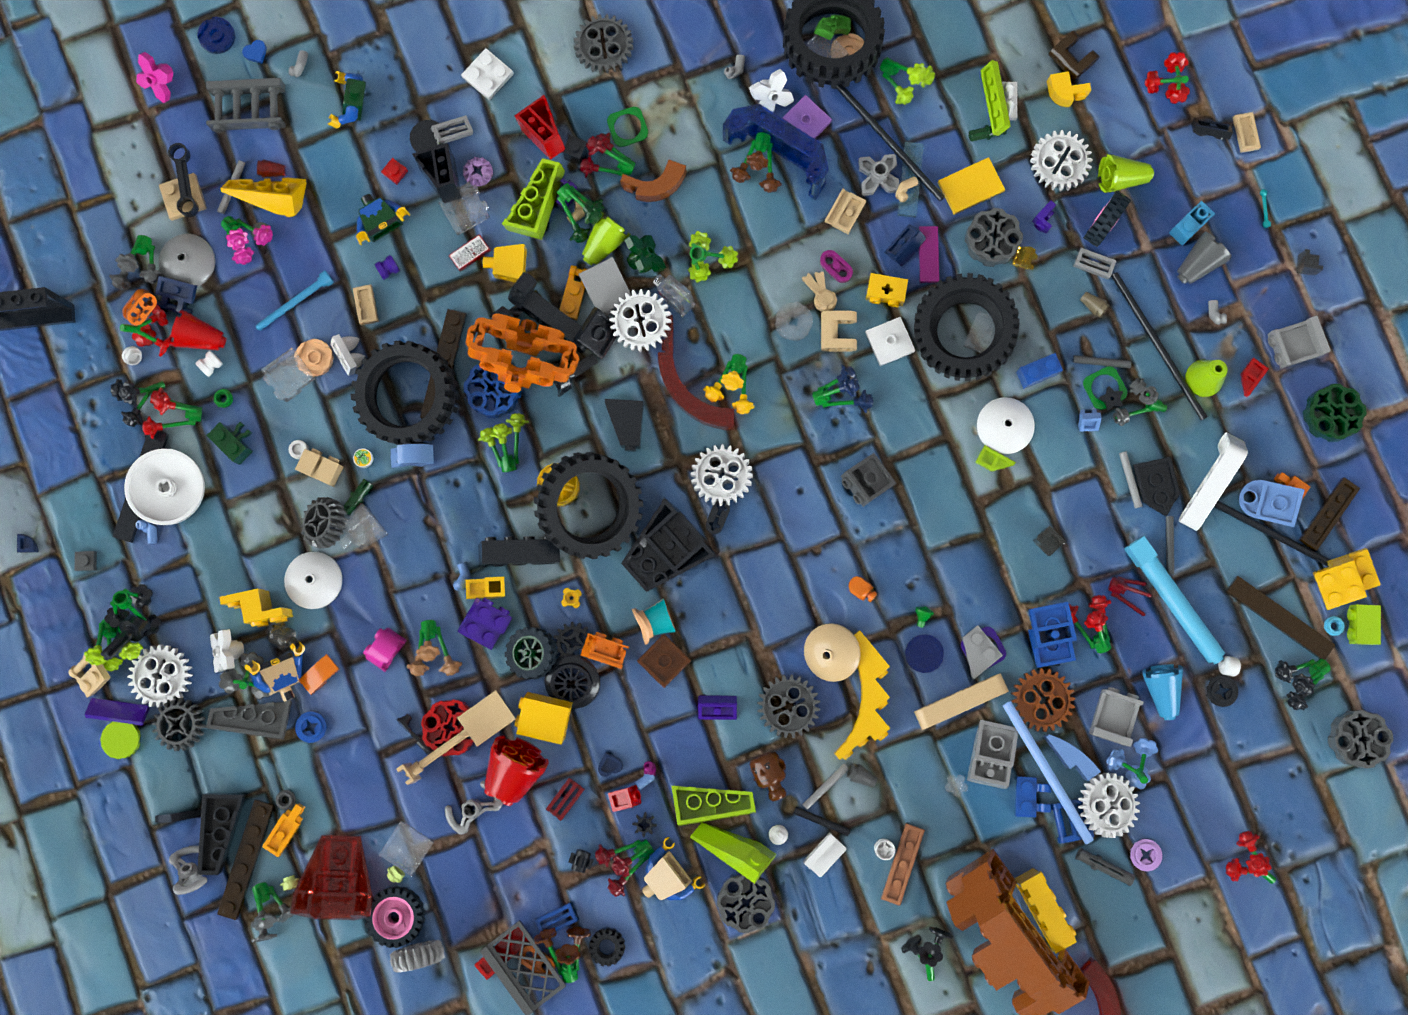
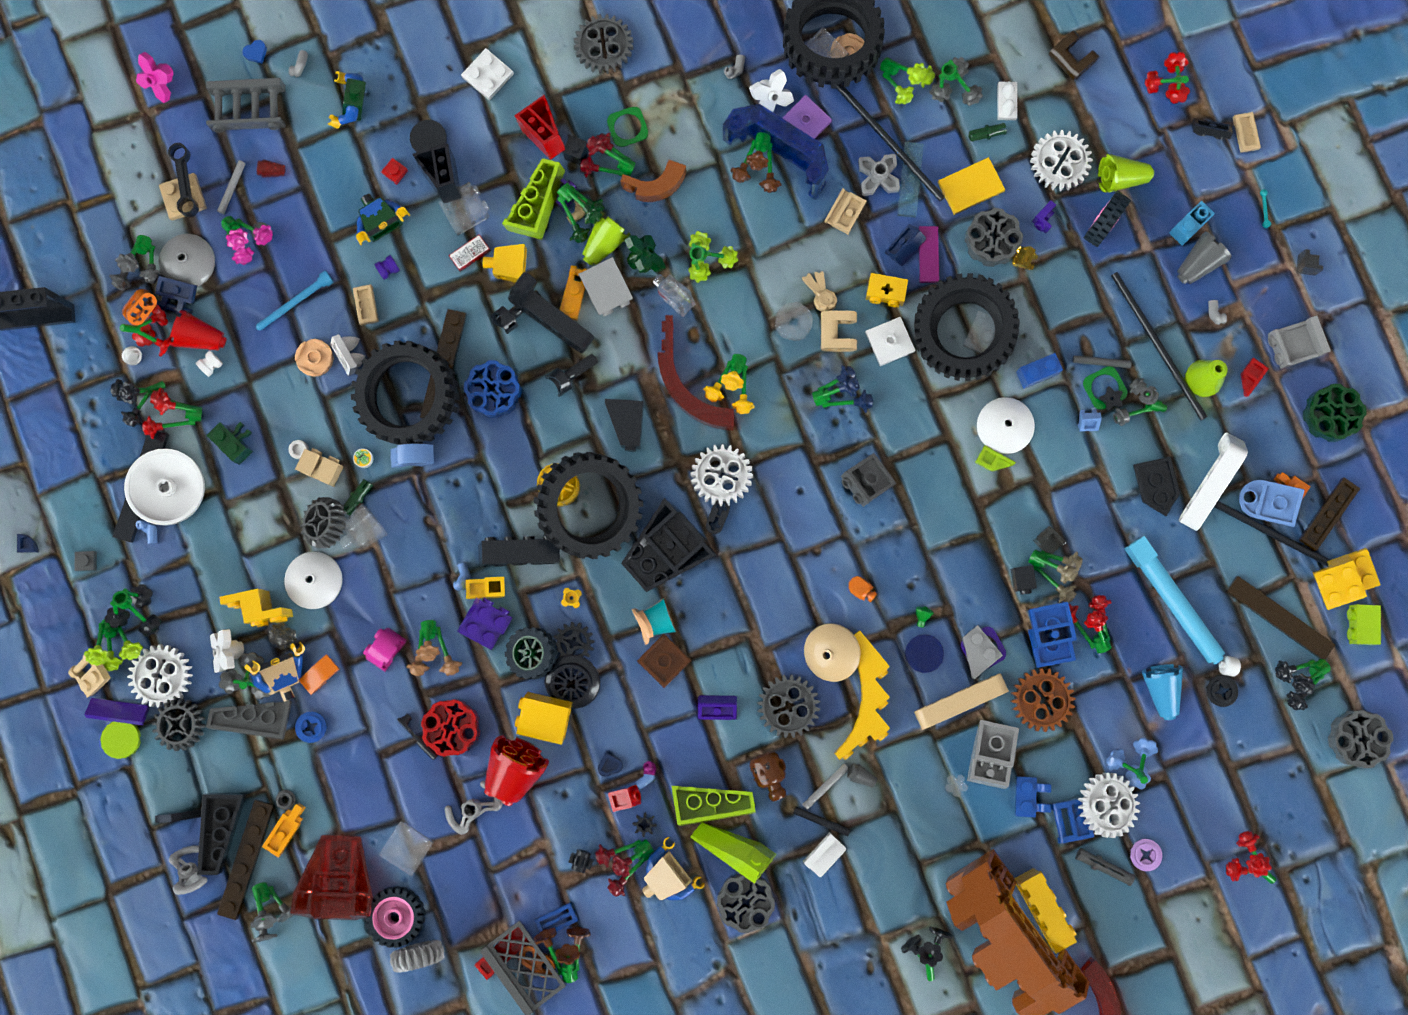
(131, 629): black piece -> none
(216, 35): clear blue tile -> none
(219, 394): green plate -> none
(278, 197): yellow wedge -> none
(287, 375): clear plate -> none
(289, 883): yellowish green plate -> none
(395, 874): yellowish green plate -> none
(453, 137): light grey tile -> none
(476, 179): lavender gear -> none
(479, 723): tan piece -> none
(500, 432): plant -> none
(528, 343): orange piece -> none
(555, 812): dark red tile -> none
(596, 333): black tile -> none
(604, 650): orange hinge -> none
(612, 958): black tyre -> none
(624, 325): white gear -> none
(778, 834): white plate -> none
(833, 25): bright green tile -> none
(836, 266): magenta plate -> none
(884, 849): white wheel -> none
(902, 864): nougat tile -> none
(903, 188): tan arm -> none
(951, 71): none -> dark grey plant
(995, 98): lime plate -> none
(1023, 579): none -> black brick
(1048, 772): light blue piece -> none
(1062, 92): yellow brick -> none
(1068, 572): none -> plant
(1072, 757): medium blue slope -> none
(1079, 258): light grey tile -> none
(1095, 304): dark tan cone -> none
(1115, 716): light grey panel -> none
(1119, 585): dark red plant -> none
(1130, 479): light grey bar -> none
(1170, 544): dark grey bar -> none
(1339, 625): medium azure plate -> none

